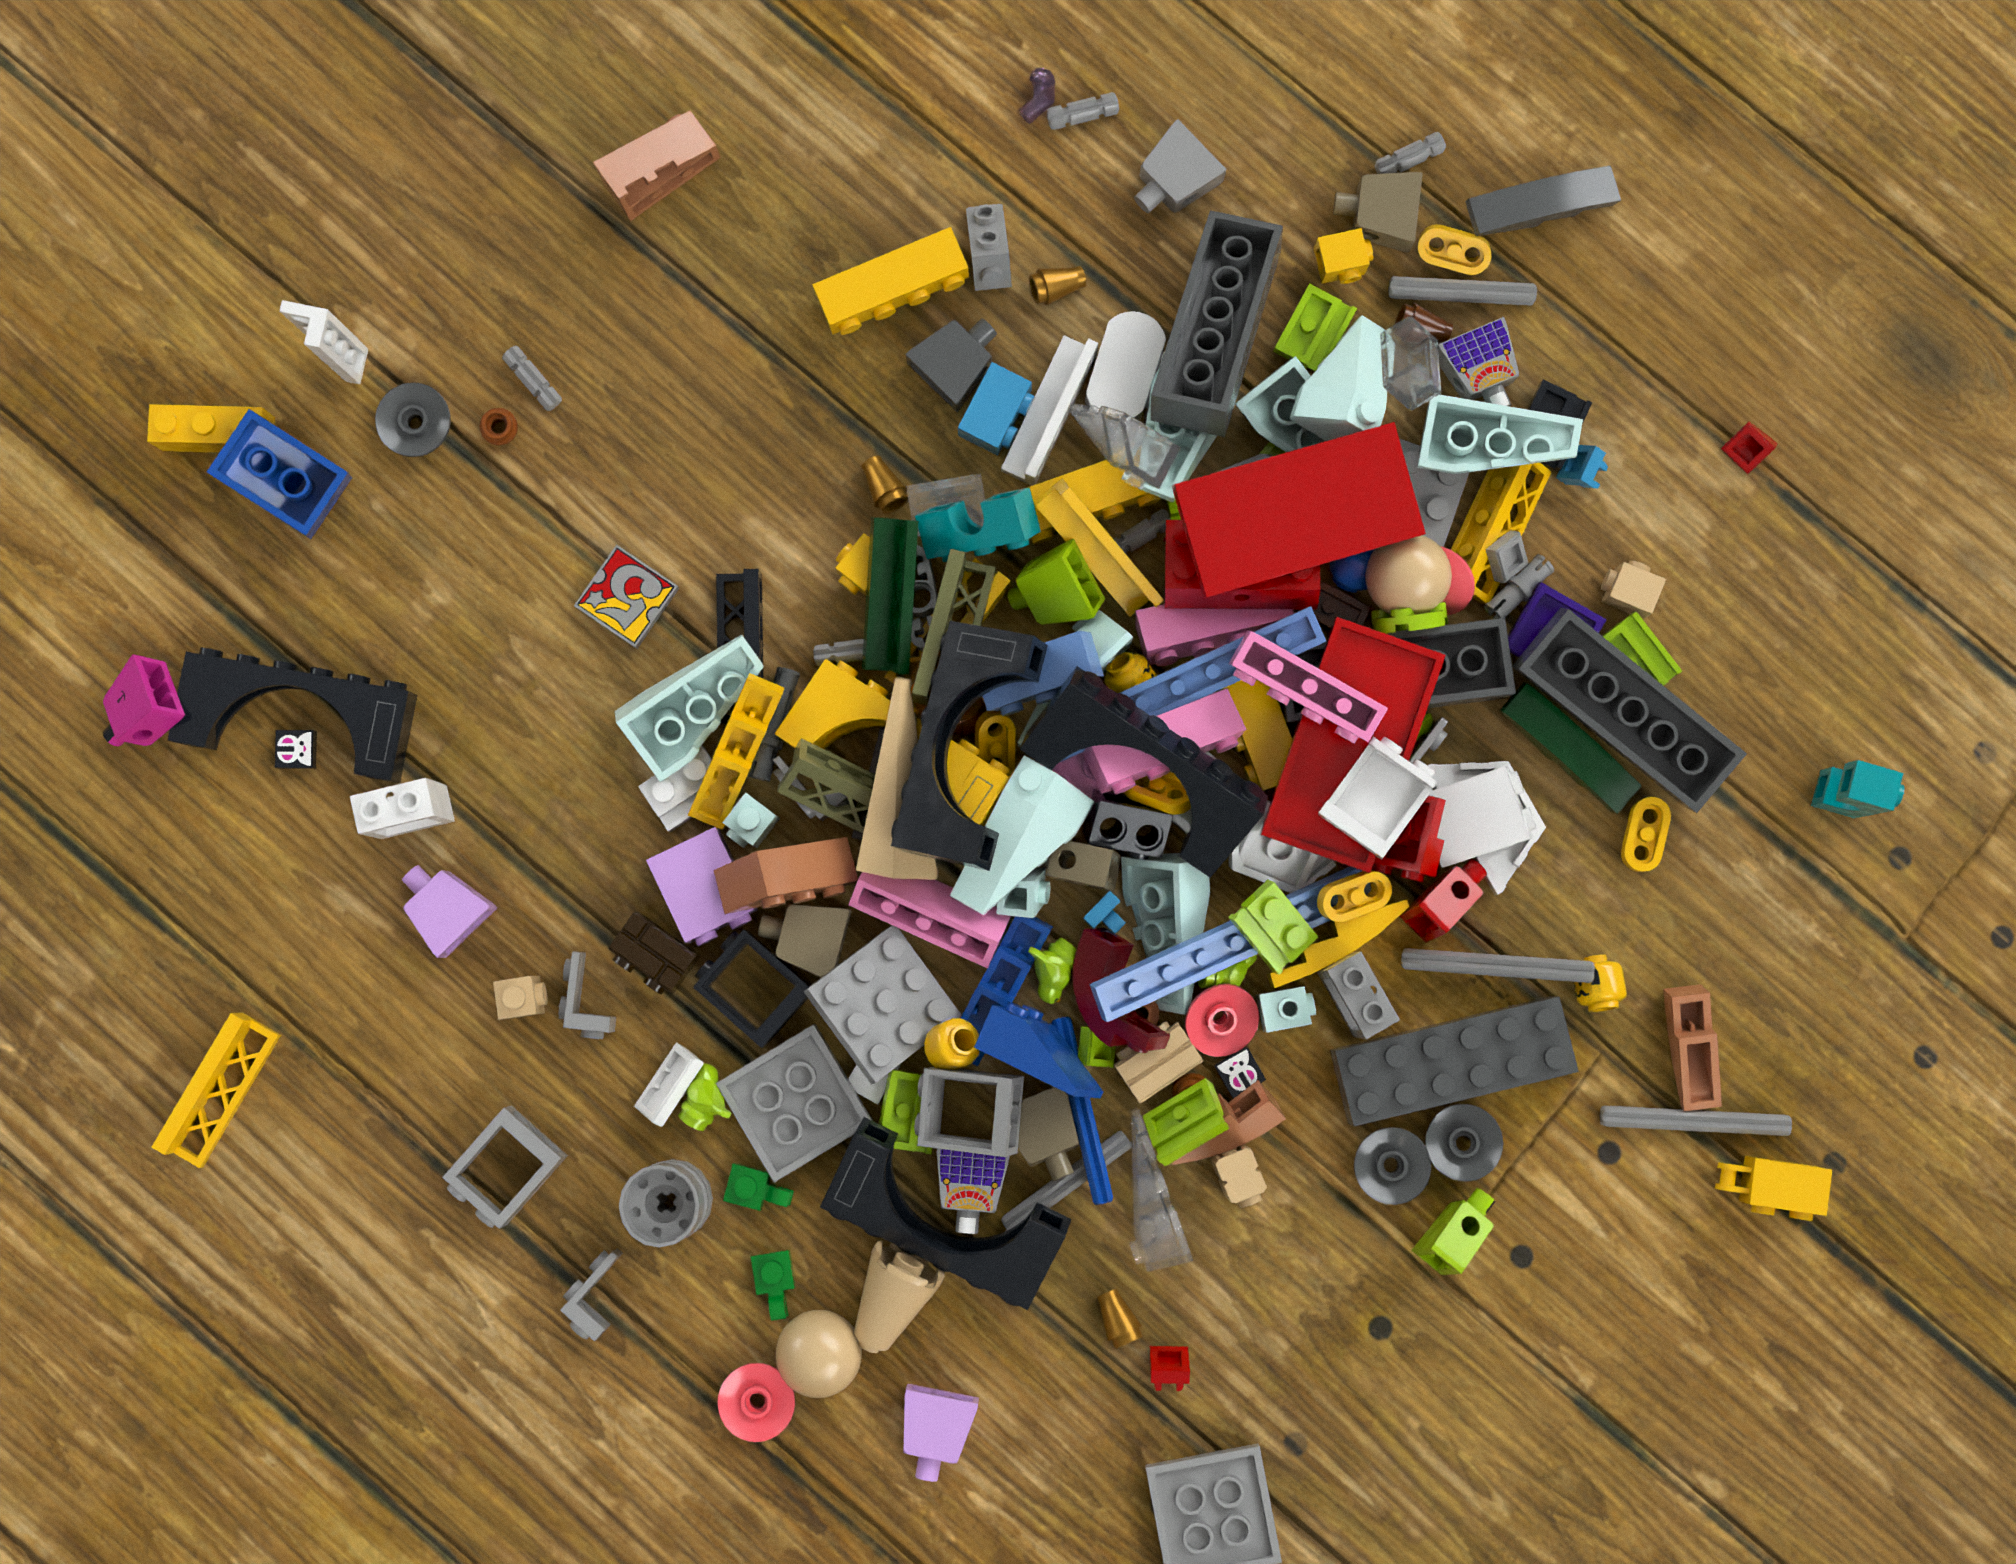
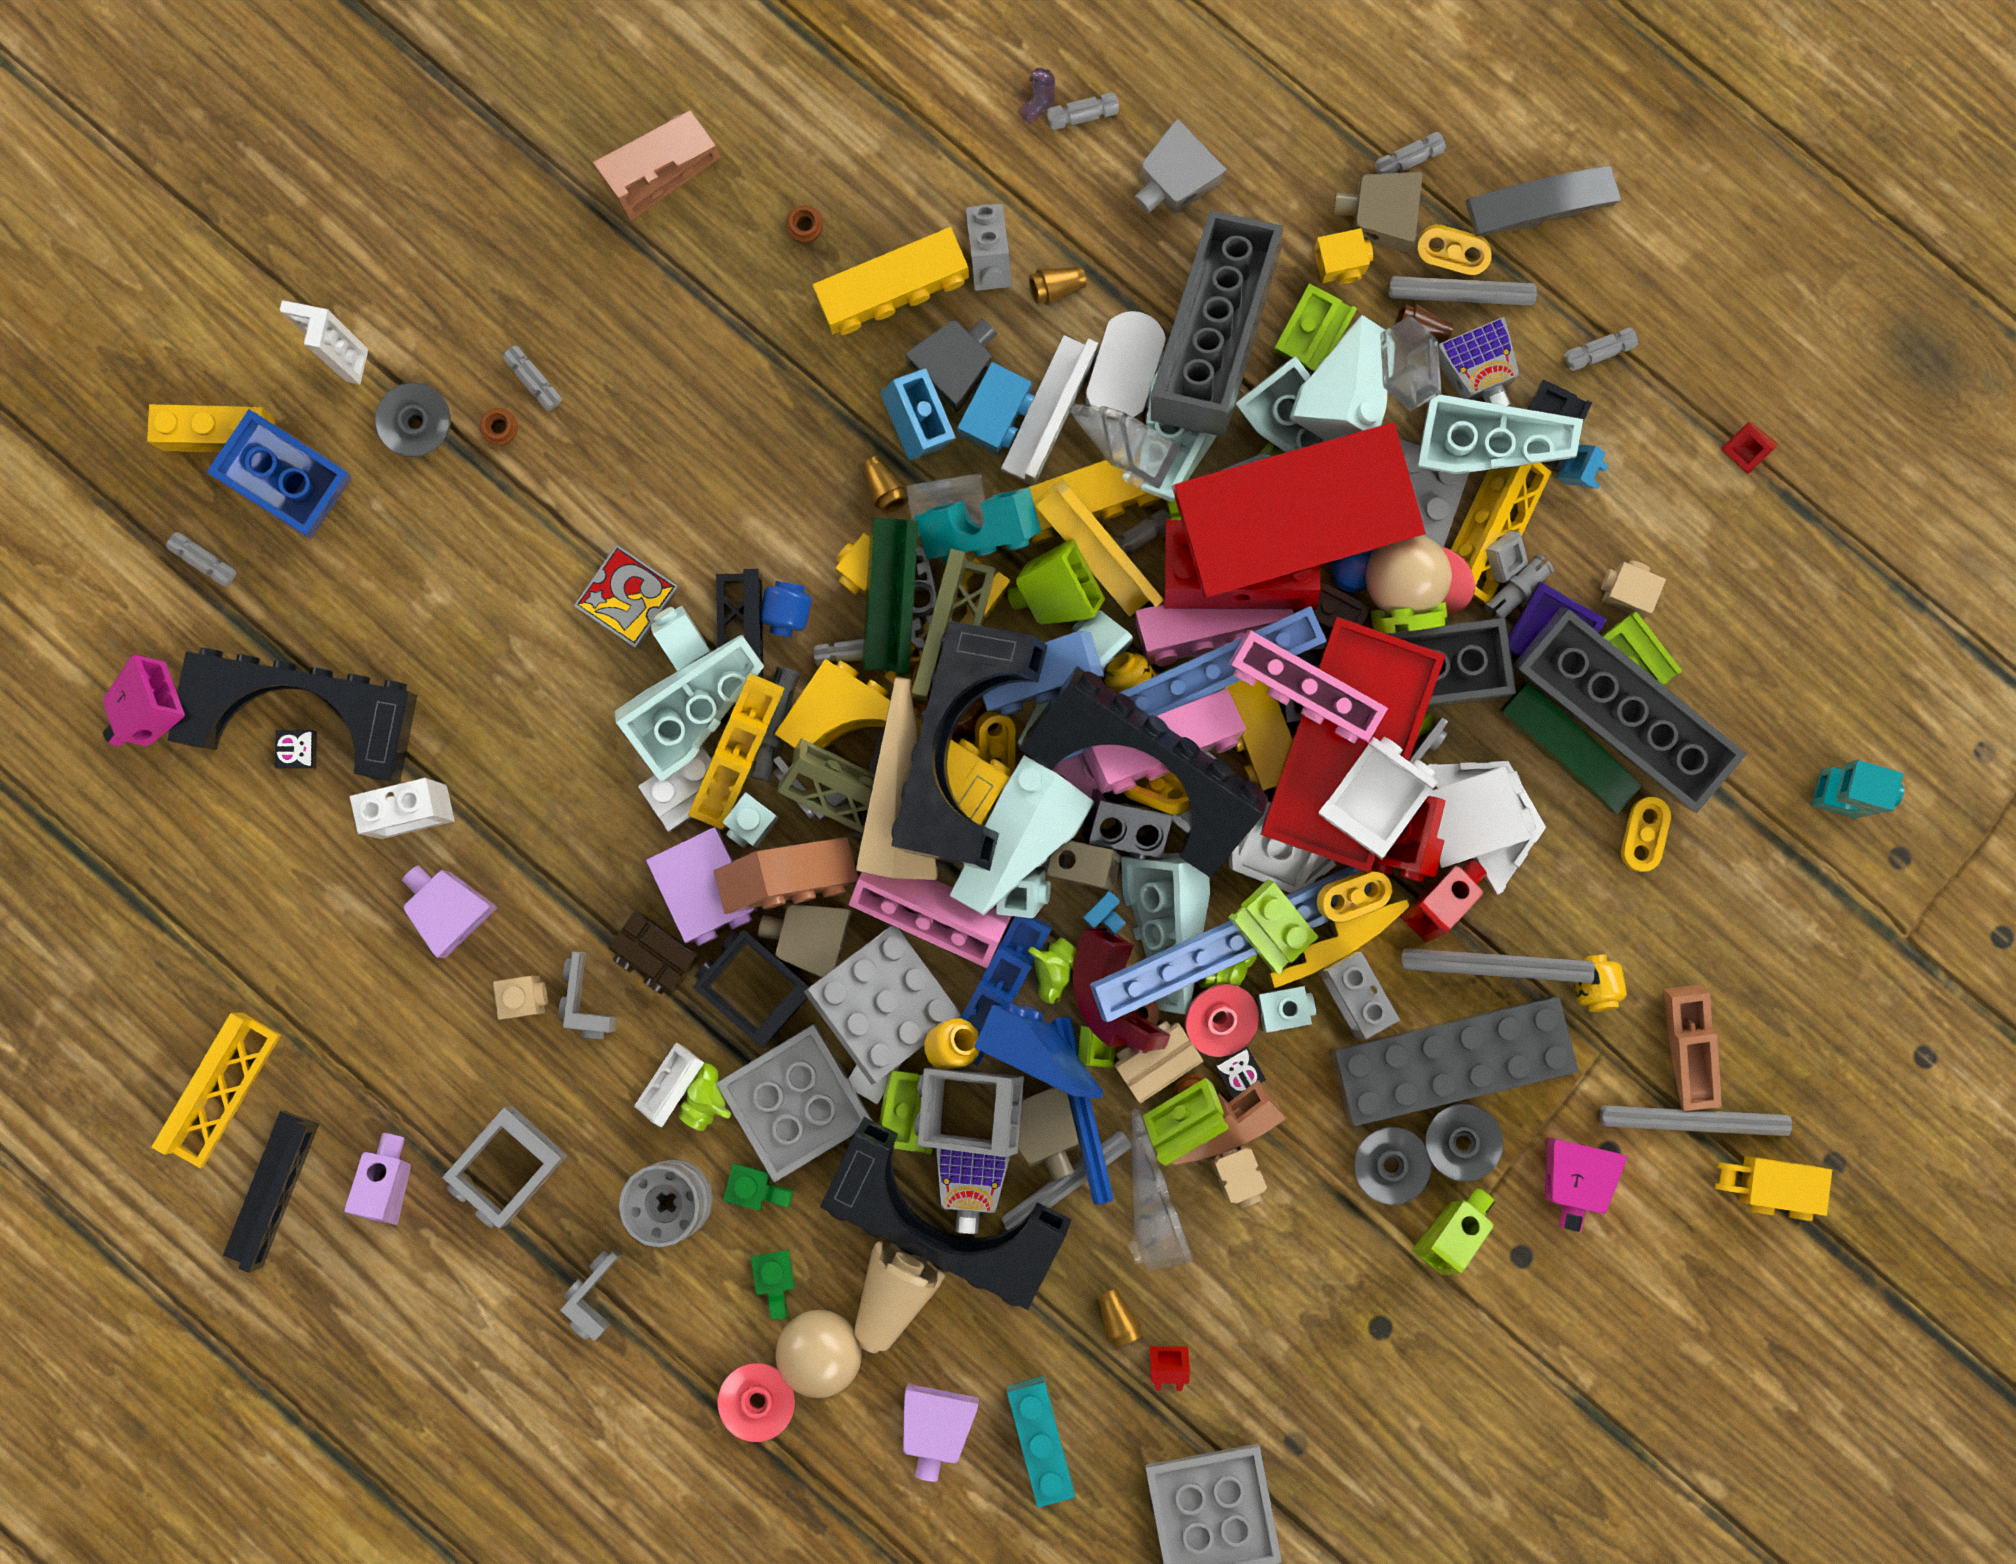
(201, 559): none -> light grey axle
(270, 1190): none -> black fence
(379, 1198): none -> lavender torso
(678, 637): none -> light aqua brick
(785, 608): none -> blue head
(804, 213): none -> dark orange plate
(917, 414): none -> dark azure brick
(1040, 1441): none -> teal arch
(1580, 1179): none -> dark pink torso
(1601, 349): none -> light grey axle

